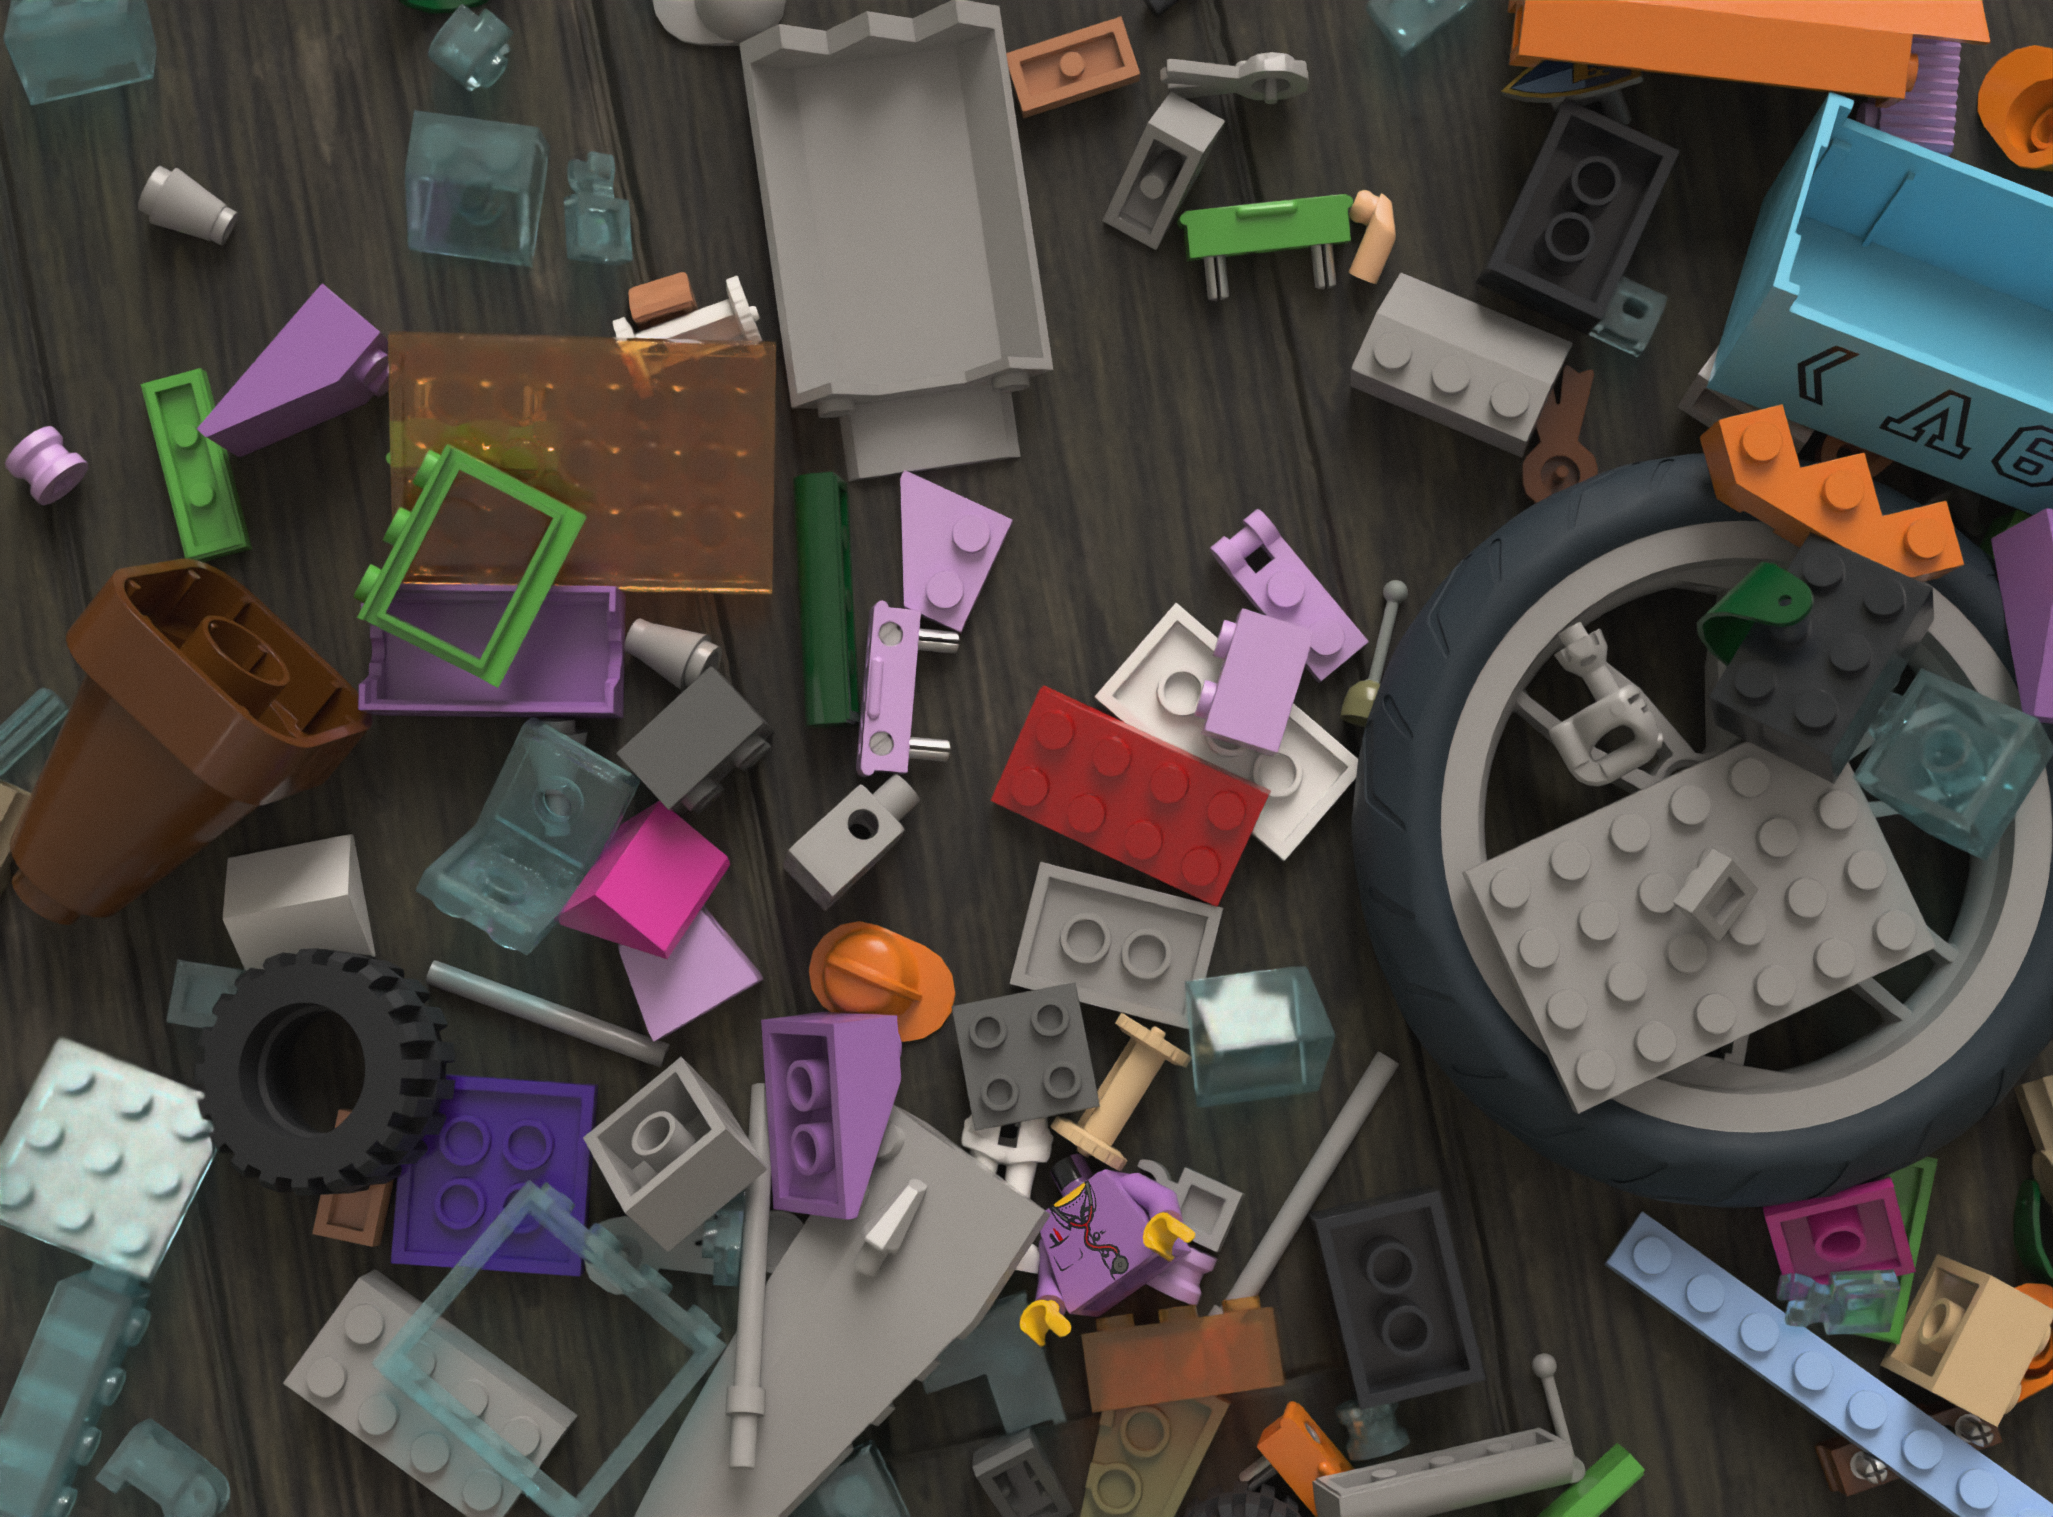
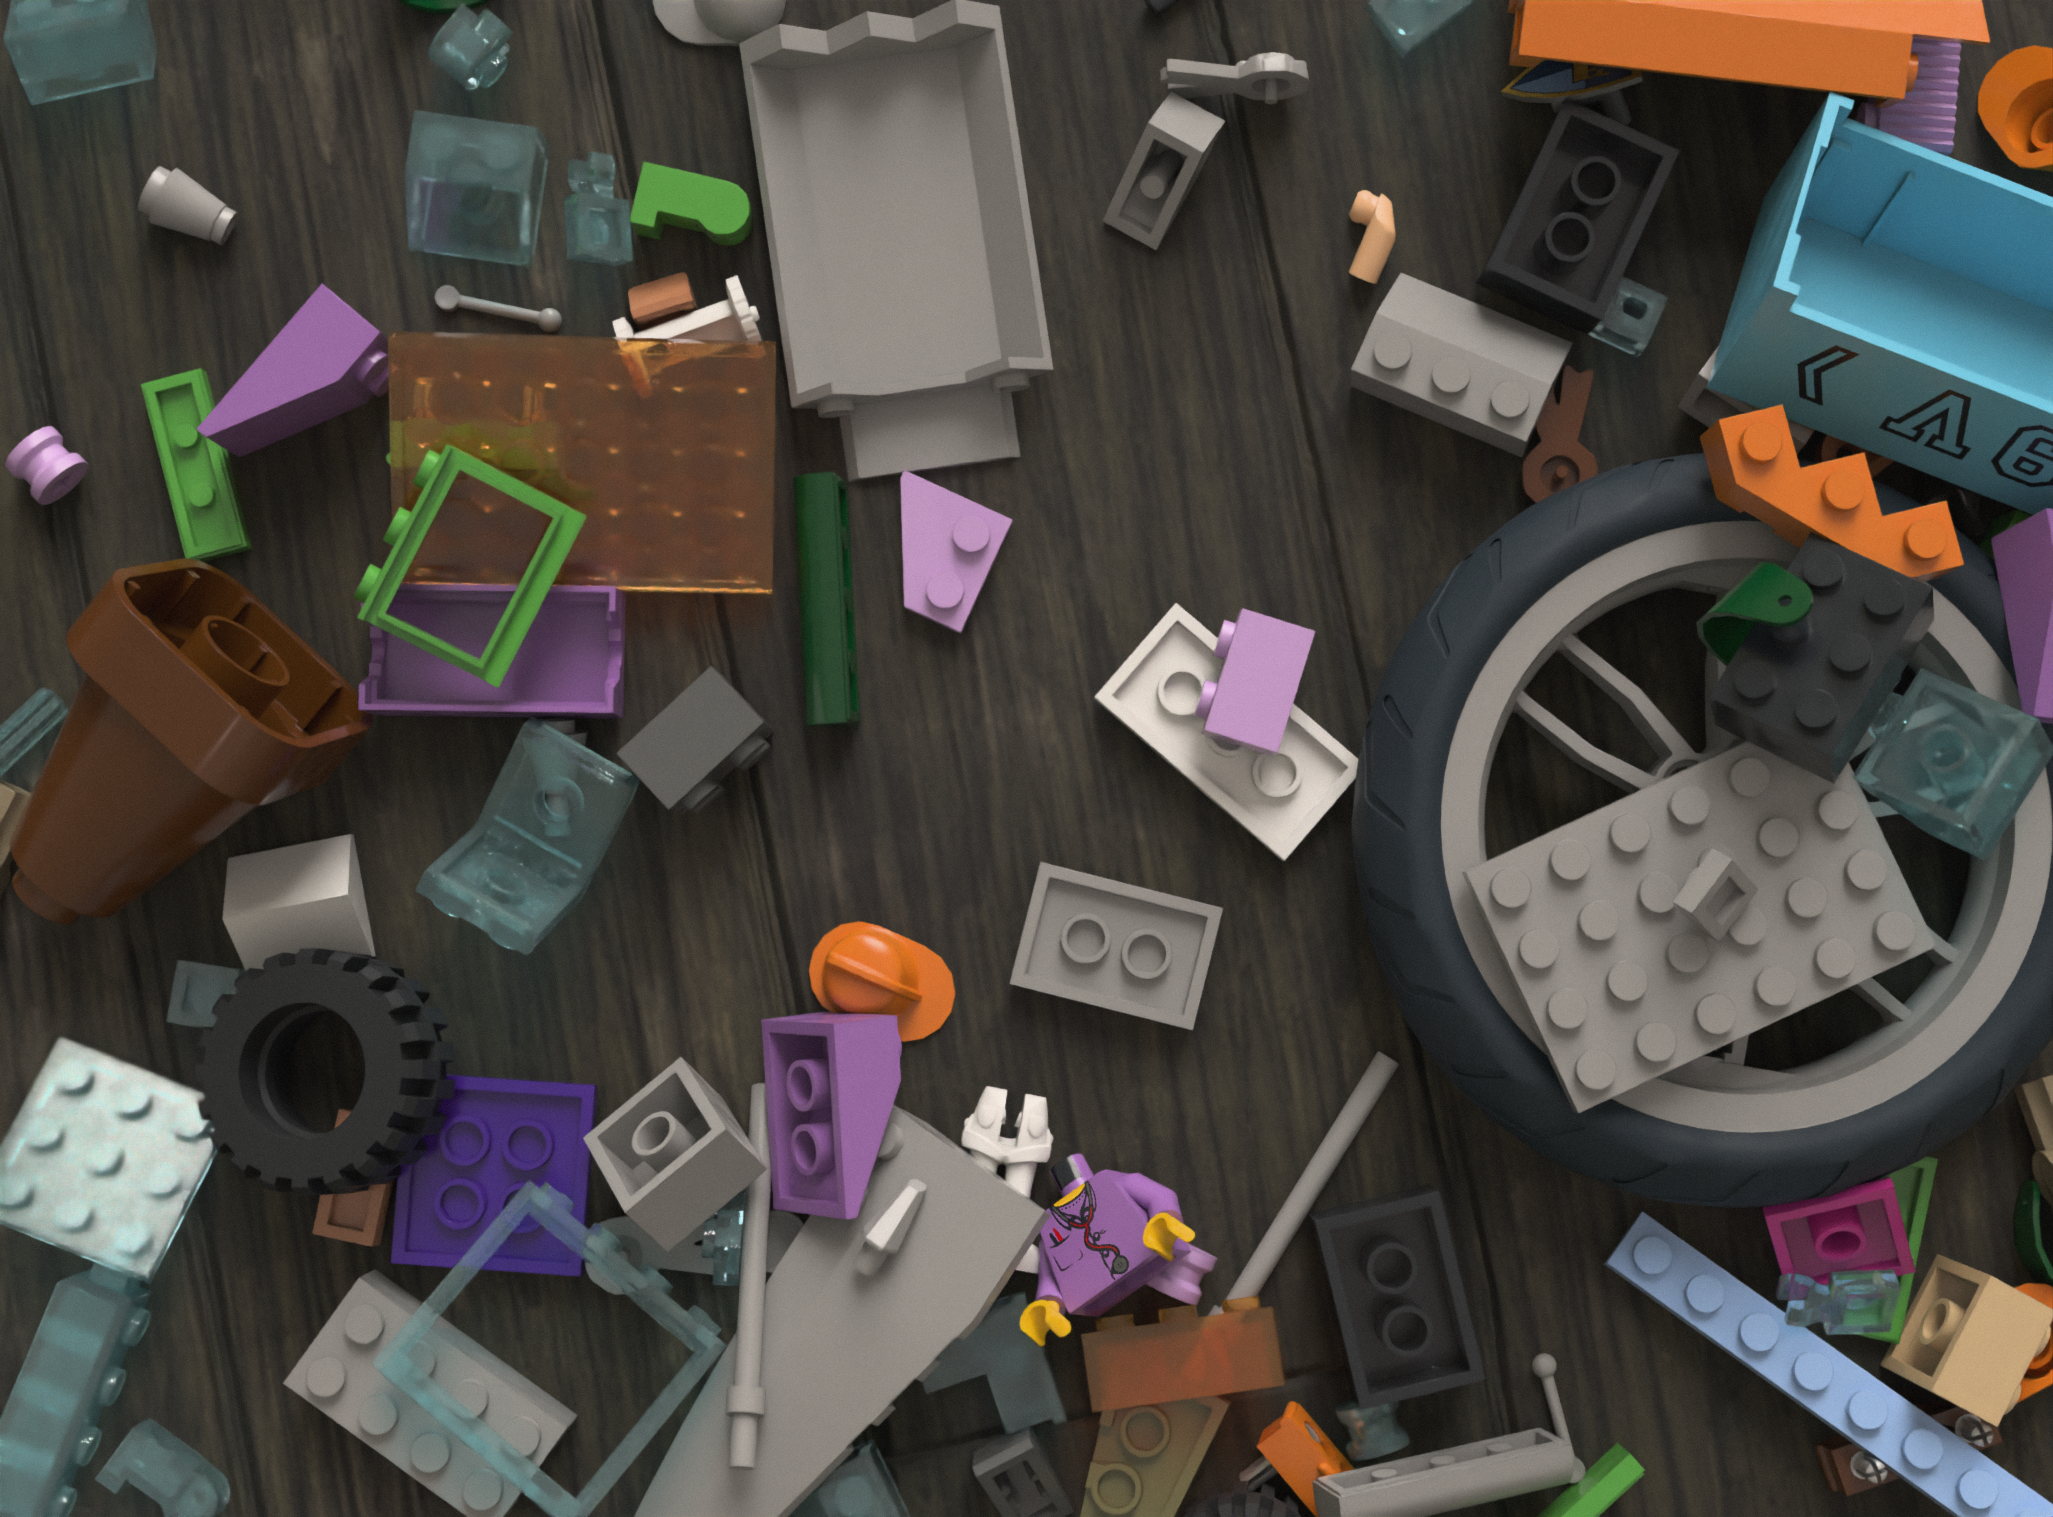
(450, 300): none -> light grey hinge
(547, 1013): light grey bar -> none
(647, 883): dark pink slope -> none
(672, 652): light grey cone -> none
(690, 203): none -> bright green leg
(693, 980): lavender torso -> none
(831, 858): light grey torso -> none
(889, 691): lavender piece -> none
(1025, 1056): dark grey hinge -> none
(1072, 67): nougat plate -> none
(1120, 1092): tan hose -> none
(1130, 795): red plate -> none
(1204, 1203): light grey plate -> none
(1257, 1035): clear light blue slope -> none
(1266, 229): bright green piece -> none
(1289, 593): lavender plate -> none
(1361, 696): hinge -> none
(1614, 707): light grey piece -> none

